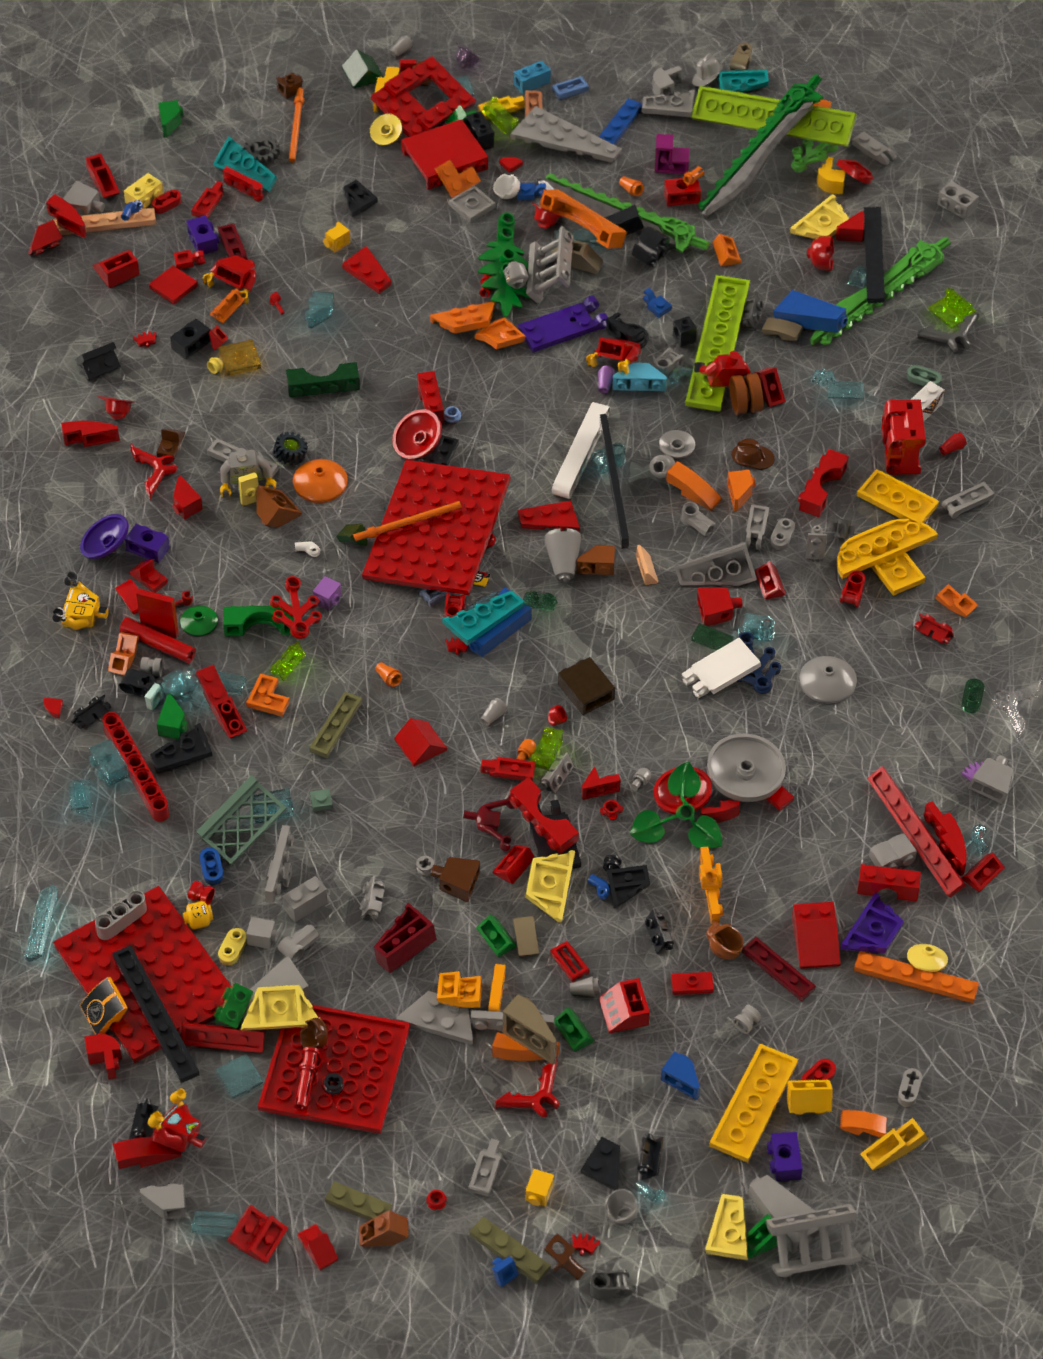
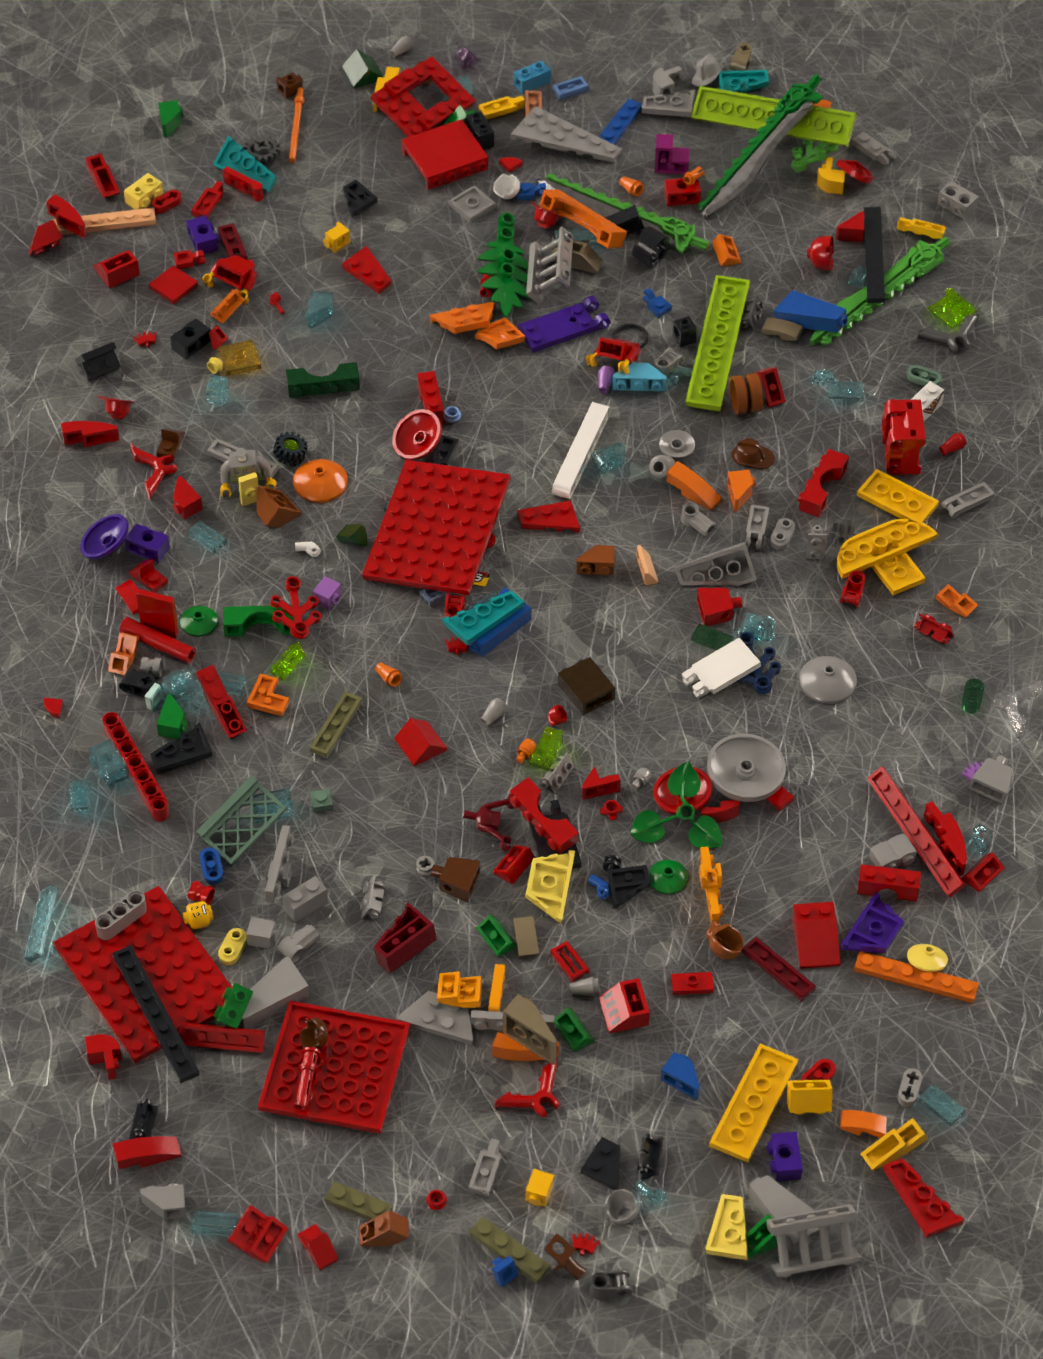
(81, 606): yellow torso -> none
(84, 199): light grey torso -> none
(84, 715): black hinge -> none
(103, 1006): black slope -> none
(131, 208): blue arm -> none
(177, 1127): red torso -> none
(186, 599): red hand -> none
(204, 539): none -> clear light blue tile
(217, 389): none -> clear light blue brick
(239, 1076): clear light blue piece -> none
(278, 1008): light yellow wing -> none
(331, 1089): black bush -> none
(374, 531): orange bar -> none
(382, 125): light yellow dish -> none
(404, 64): red tile -> none
(455, 182): orange plate -> none
(500, 115): clear neon green hinge -> none
(509, 768): red hinge -> none
(516, 275): light grey head -> none
(540, 601): clear green plate -> none
(563, 552): light grey cone -> none
(614, 481): black tile -> none
(621, 330): black hinge -> none
(656, 925): black hinge -> none
(668, 883): none -> green dish
(723, 368): red torso -> none
(745, 1021): light grey wheel -> none
(769, 581): red slope -> none
(821, 220): light yellow wing -> none
(921, 227): none -> yellow hinge
(922, 1202): none -> red wing
(941, 1105): none -> clear light blue tile

